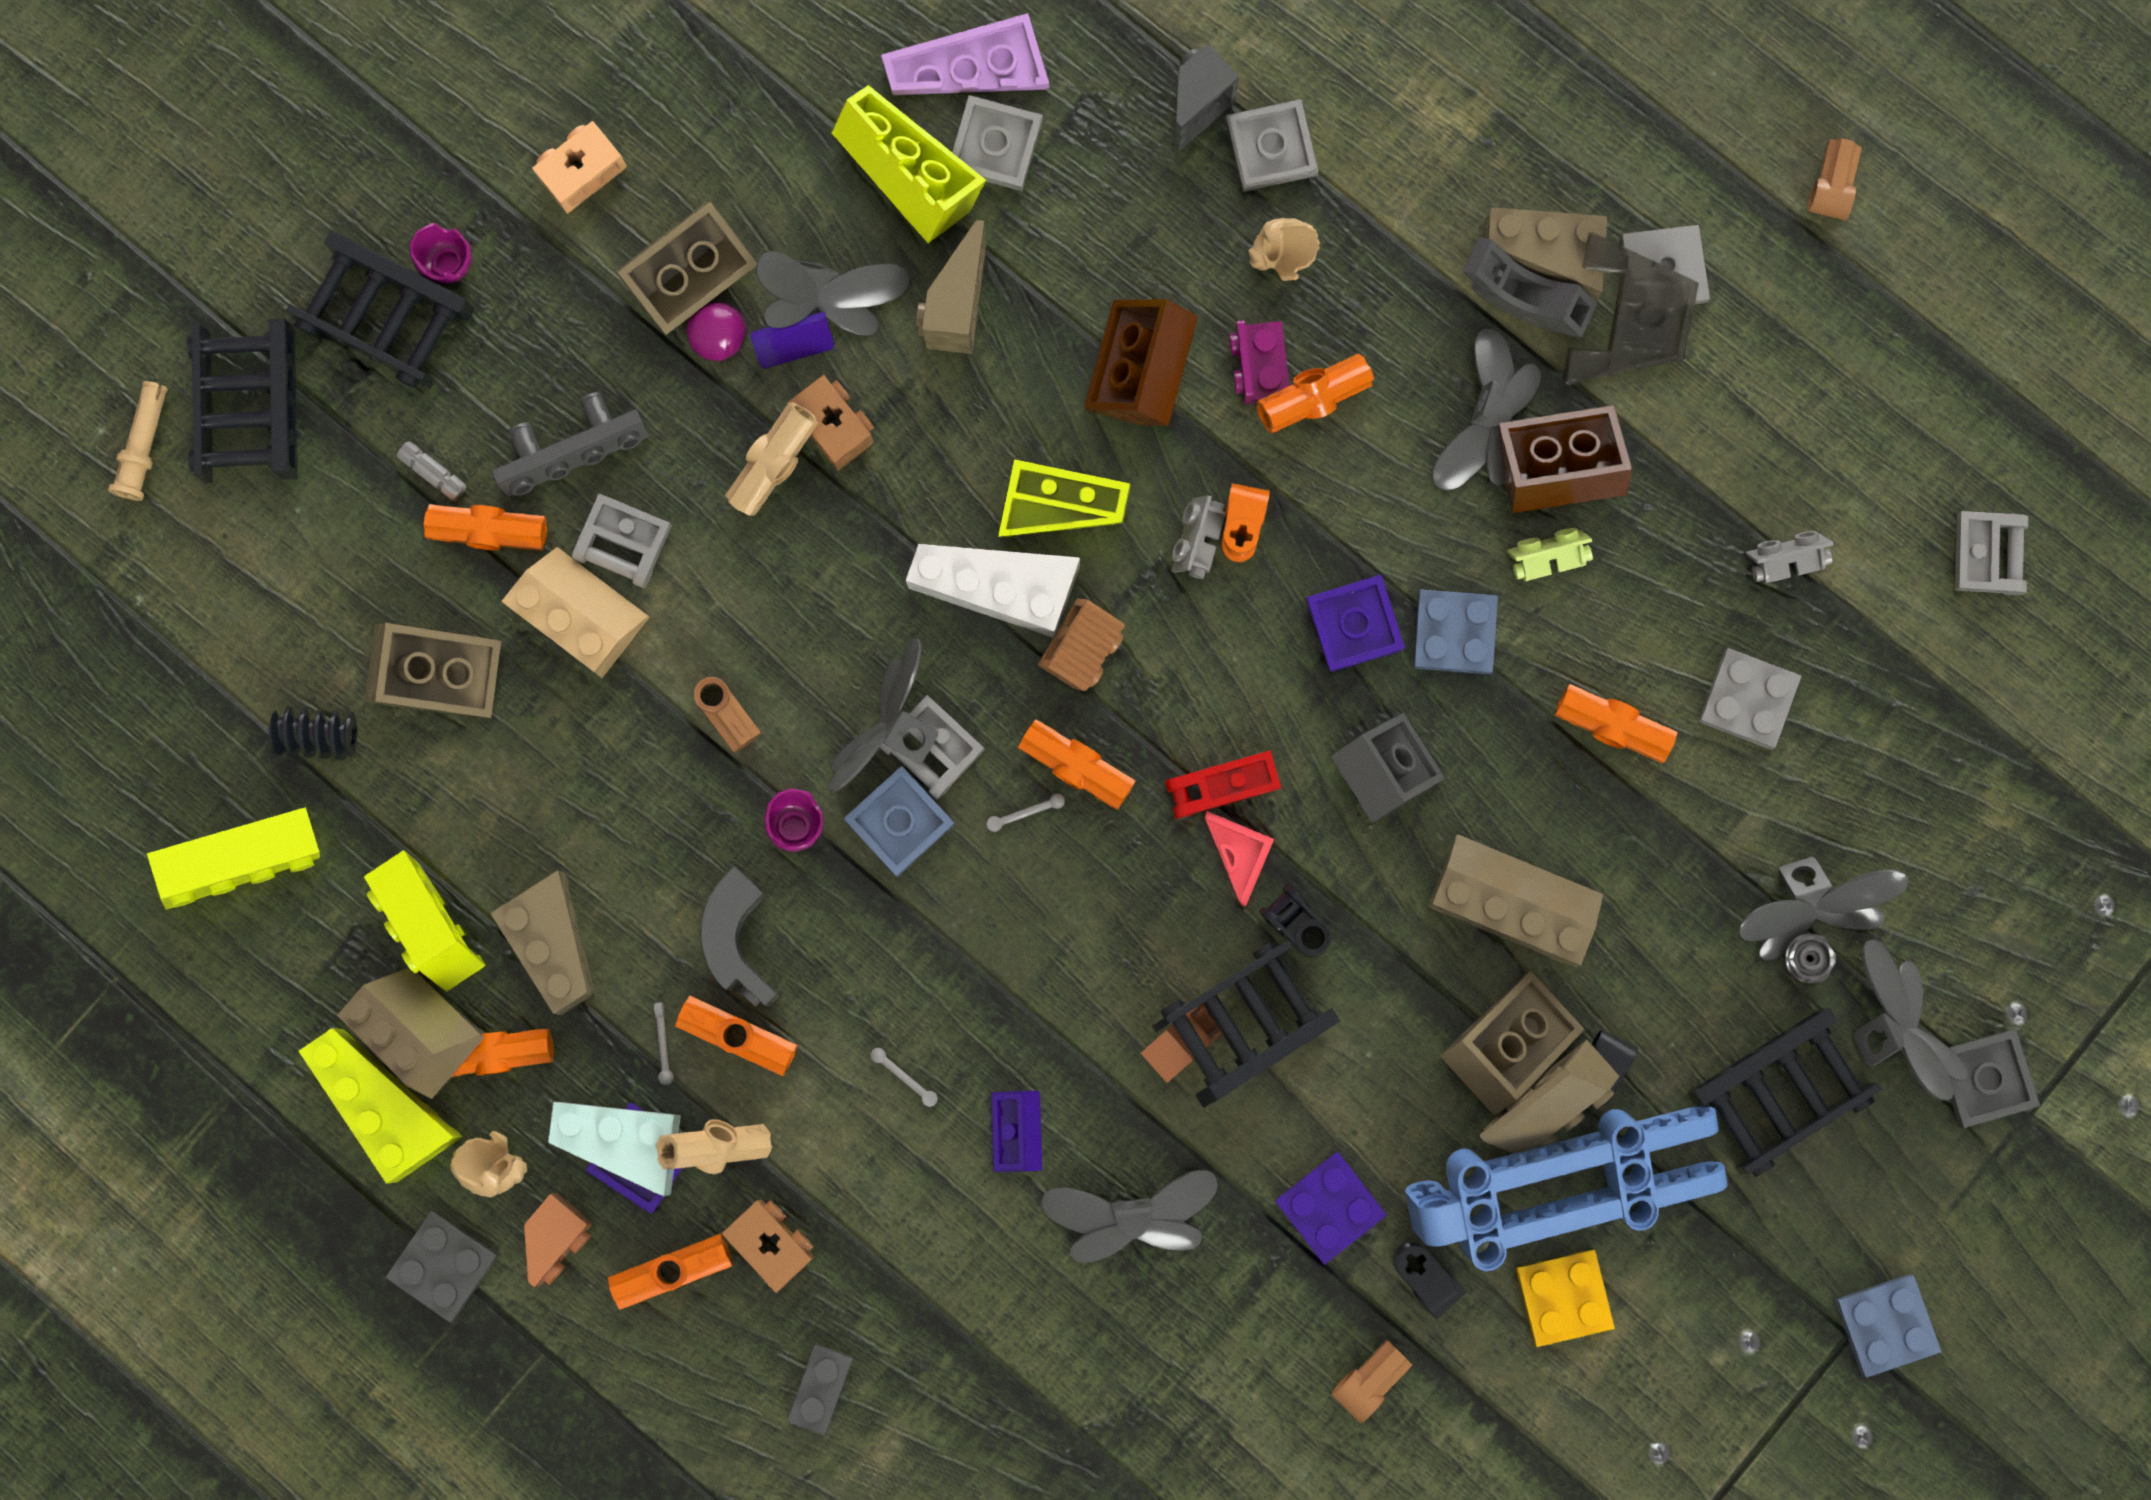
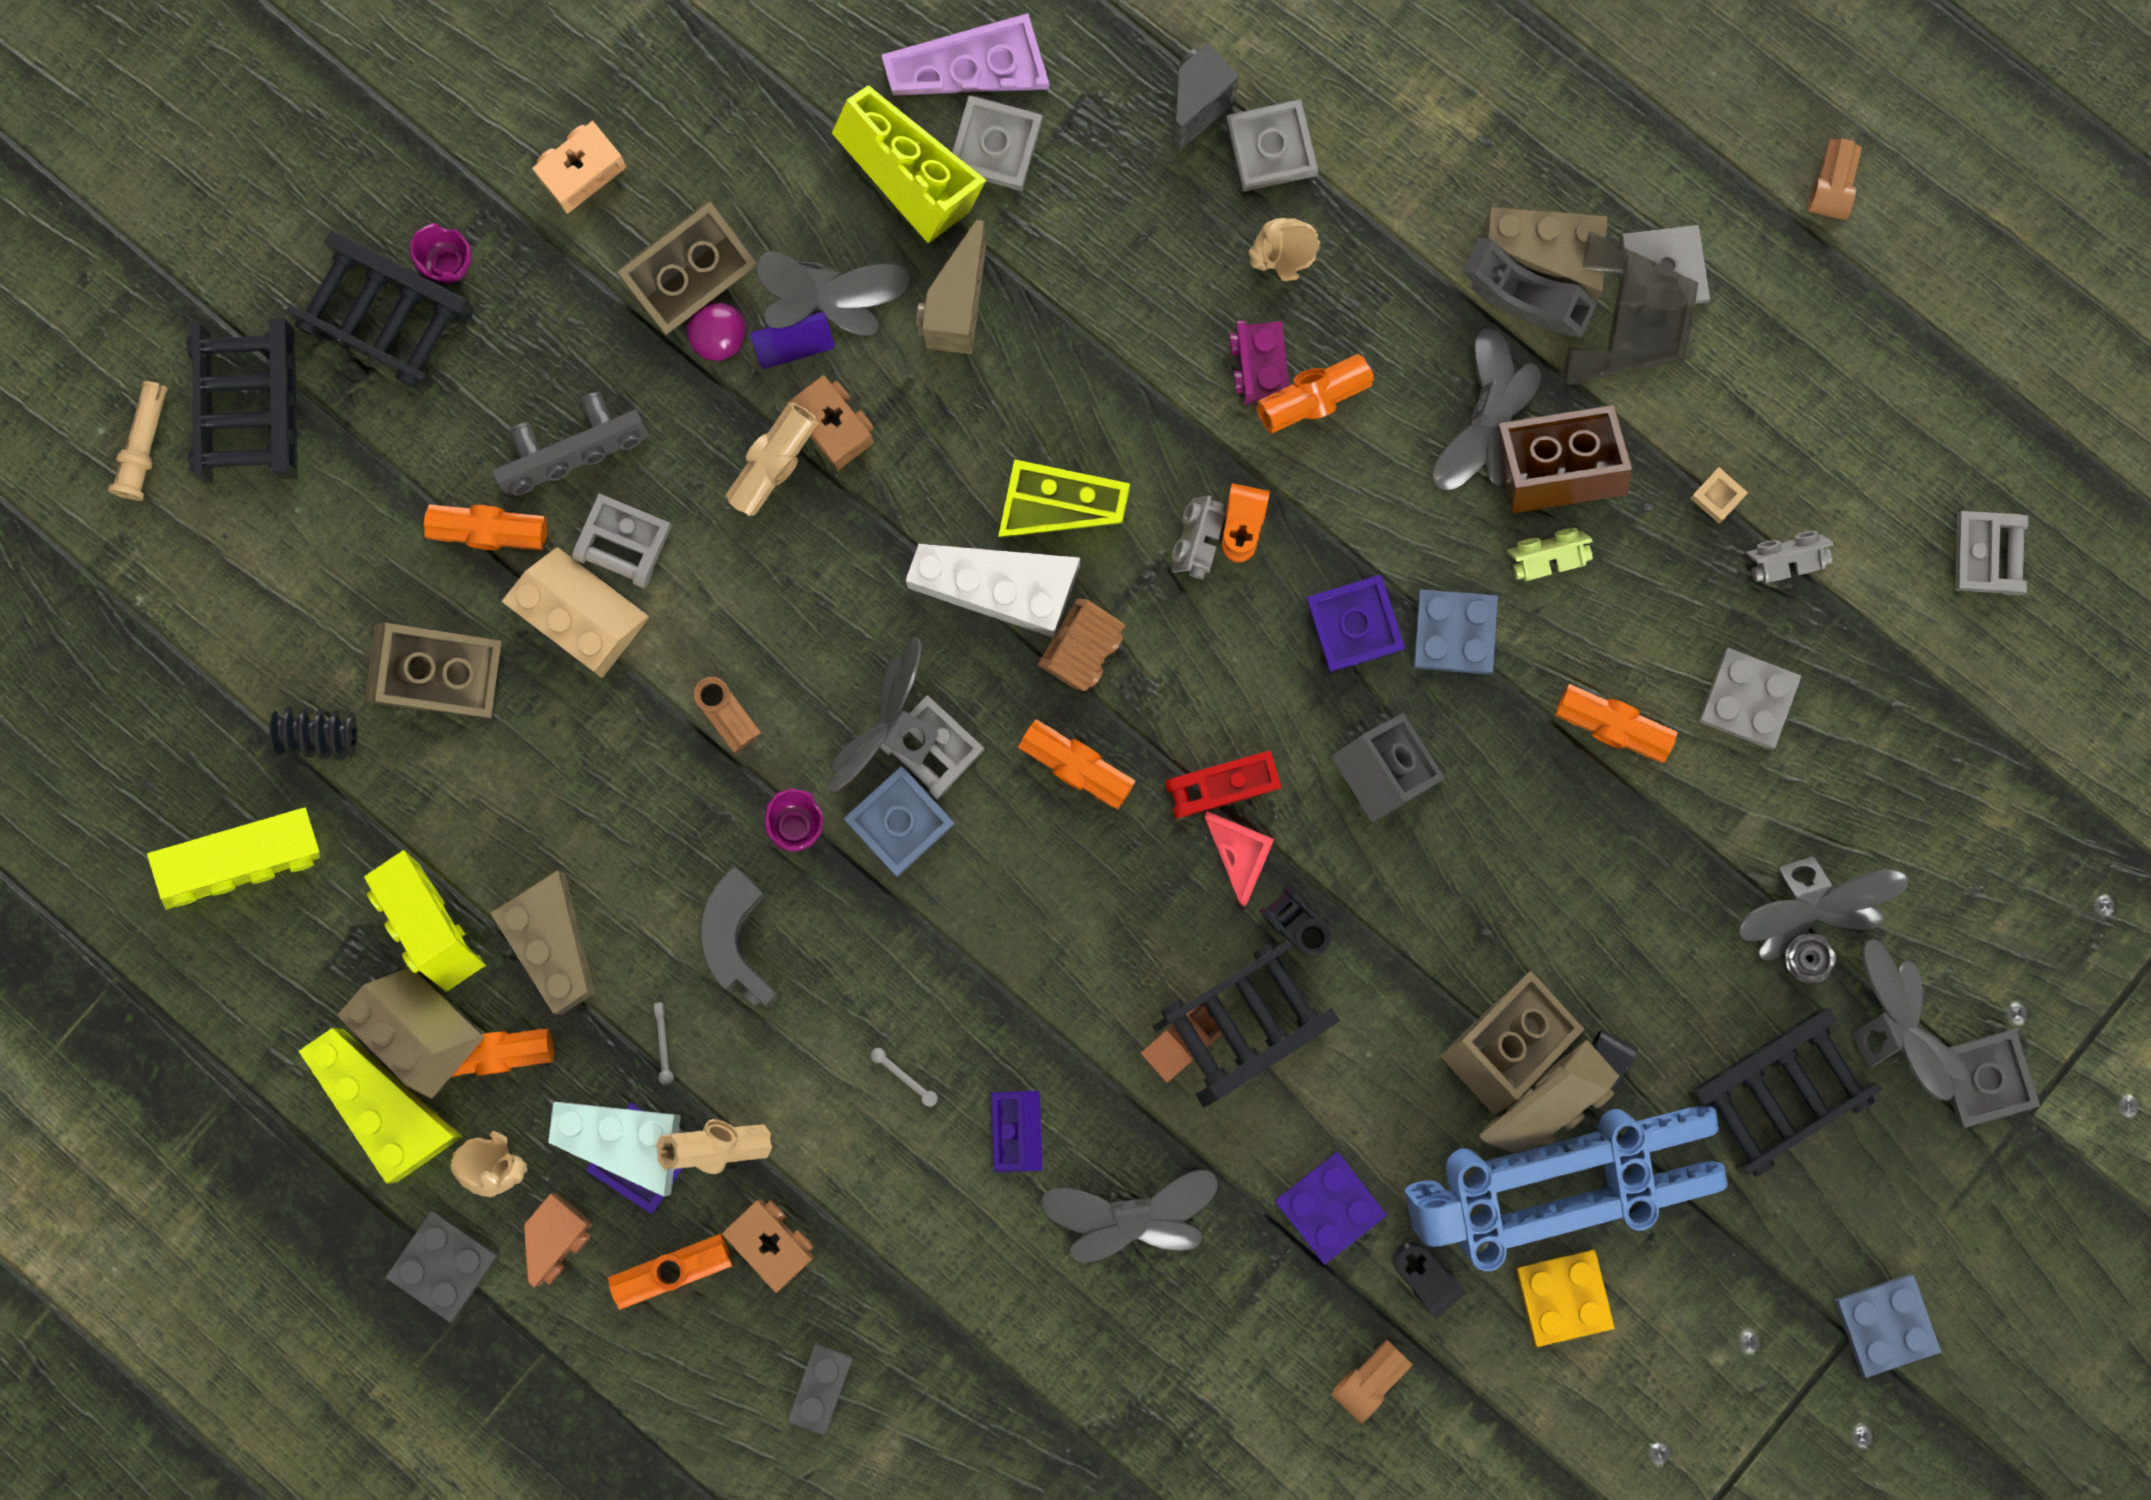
(431, 471): light grey axle -> none
(713, 1025): orange piece -> none
(995, 823): light grey hinge -> none
(1141, 361): reddish brown slope -> none
(1517, 901): dark tan slope -> none
(1719, 495): none -> tan plate

